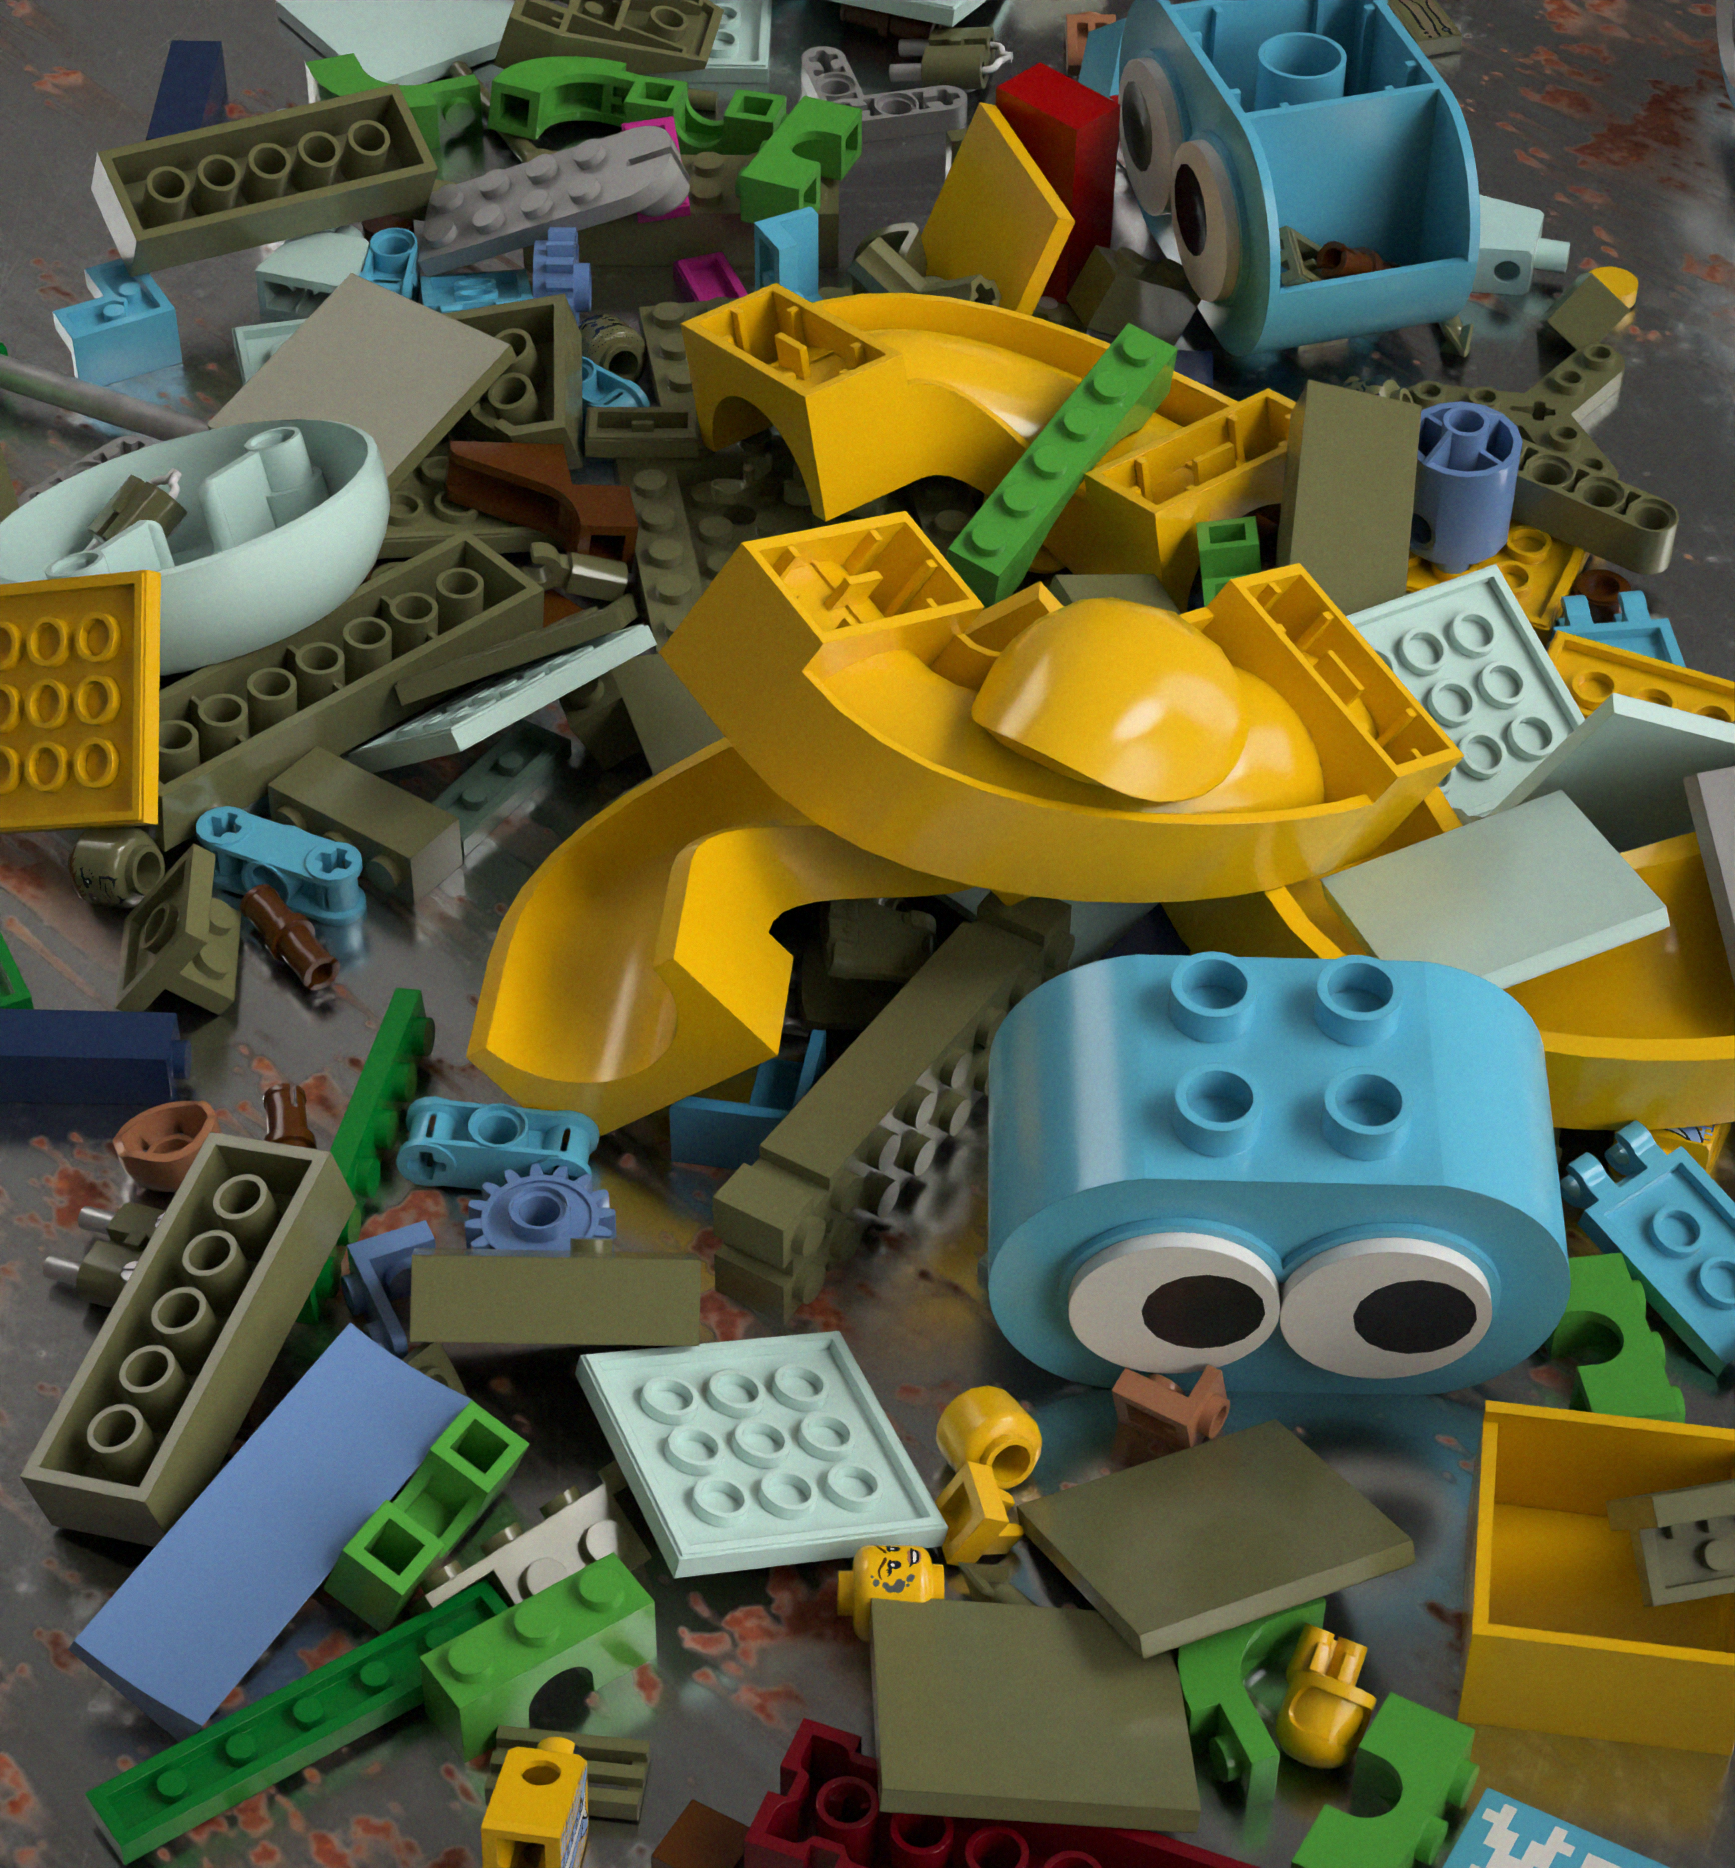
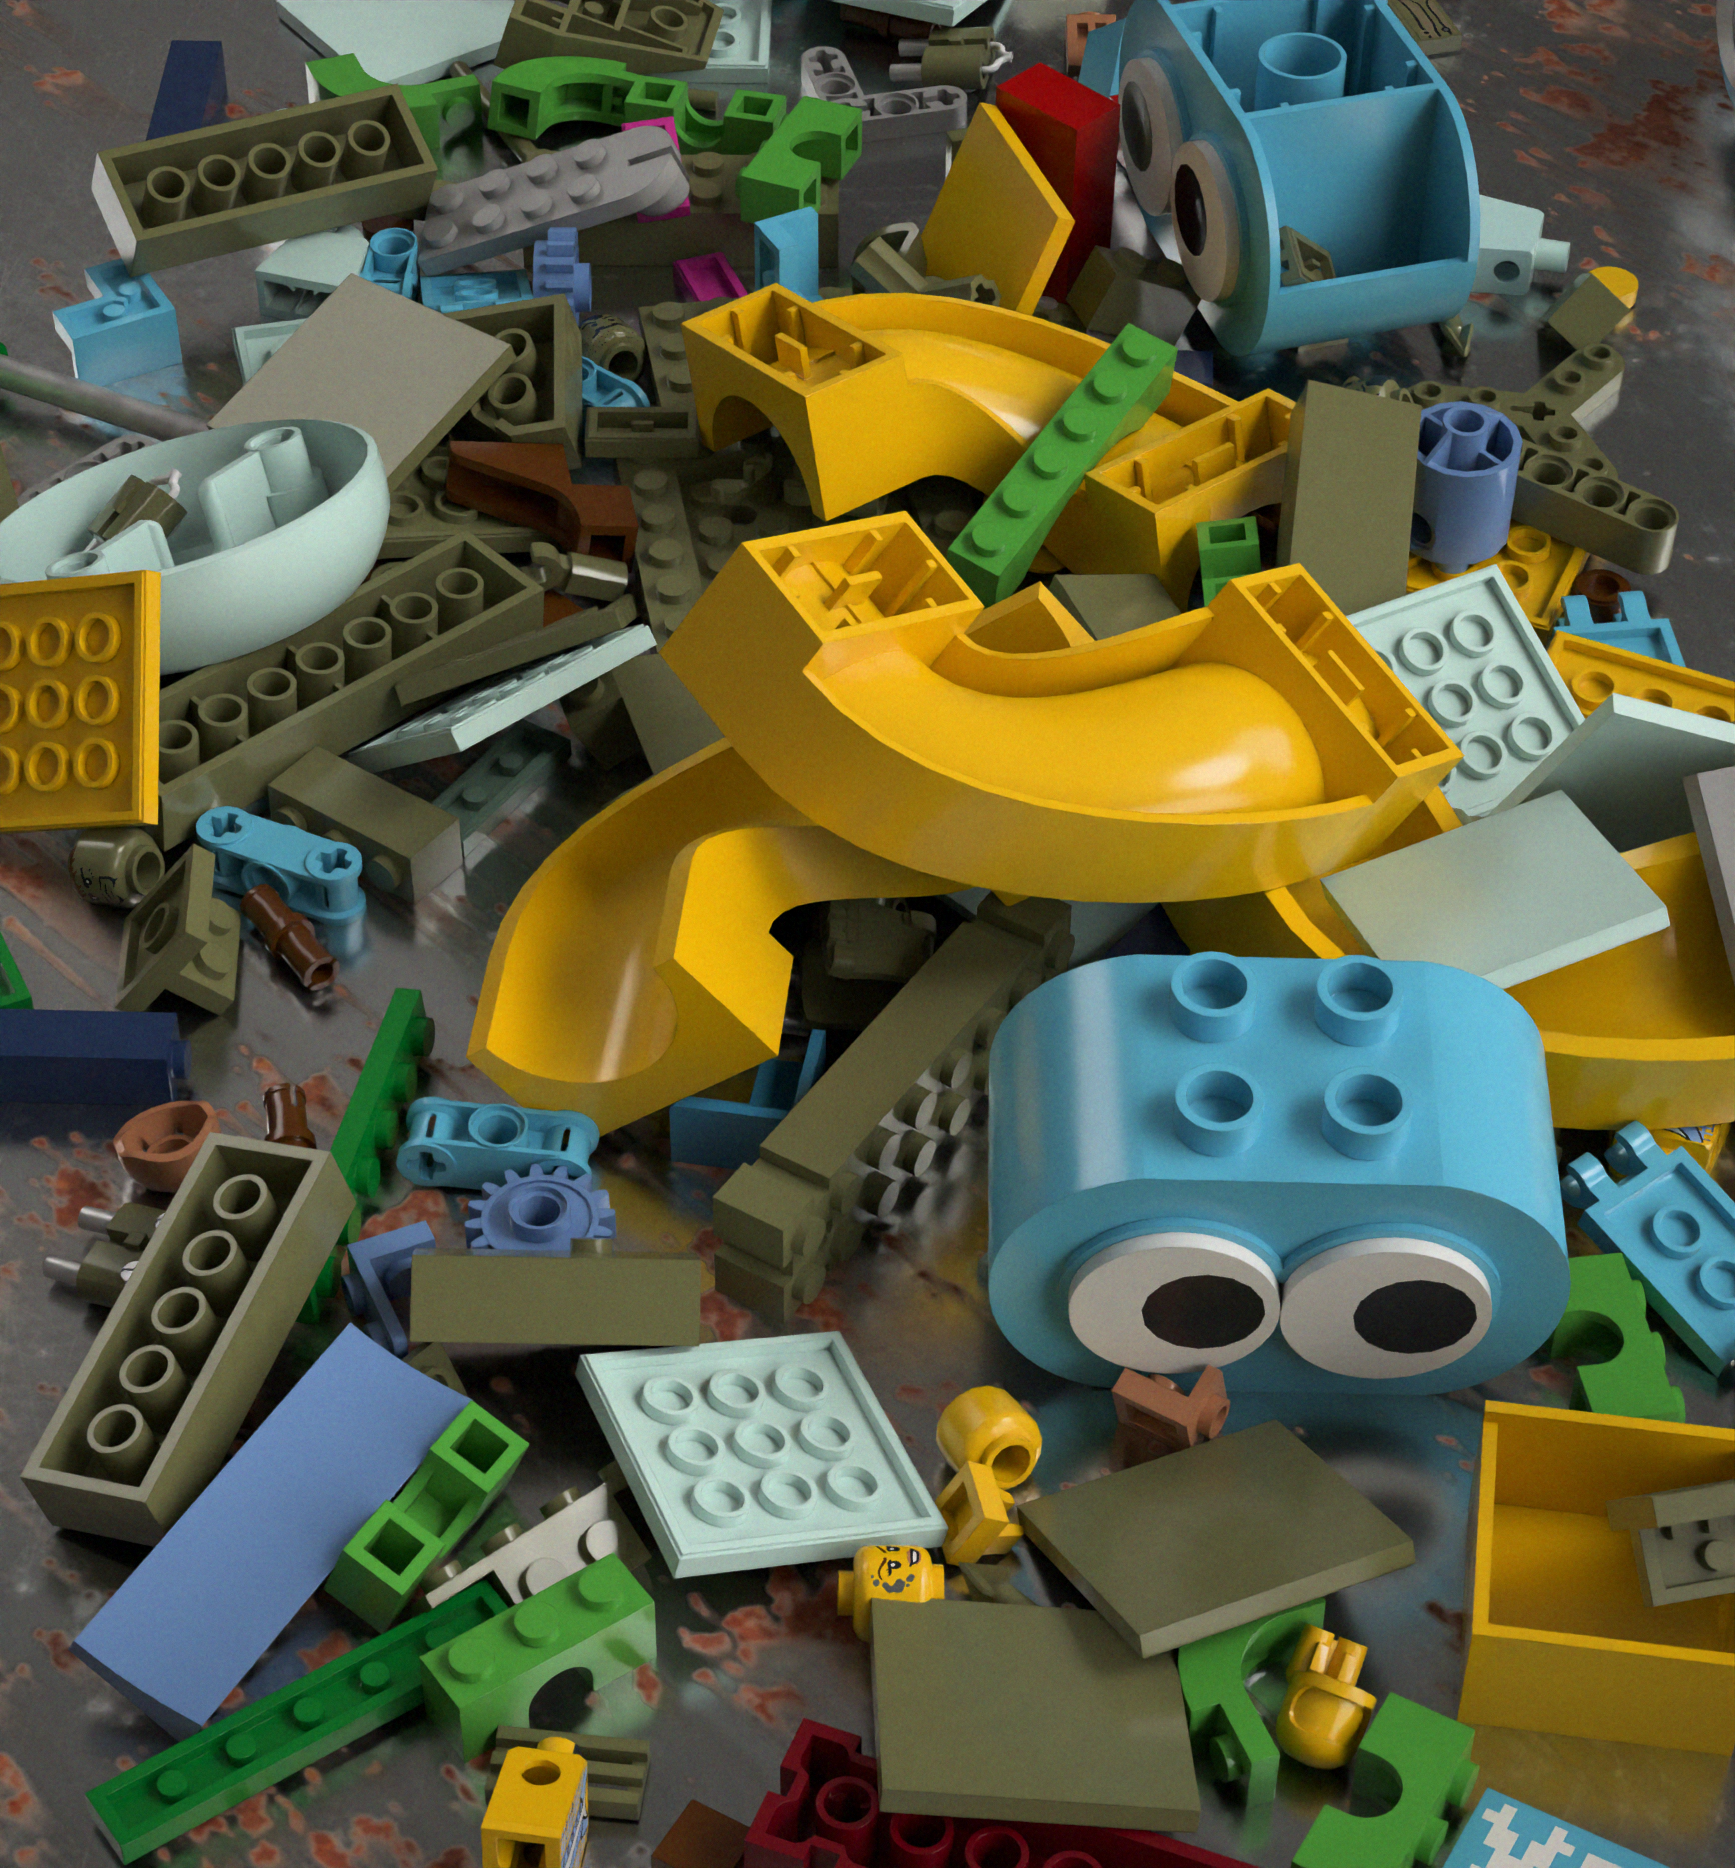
(1119, 700): yellow piece -> none
(1344, 261): reddish brown pin -> none

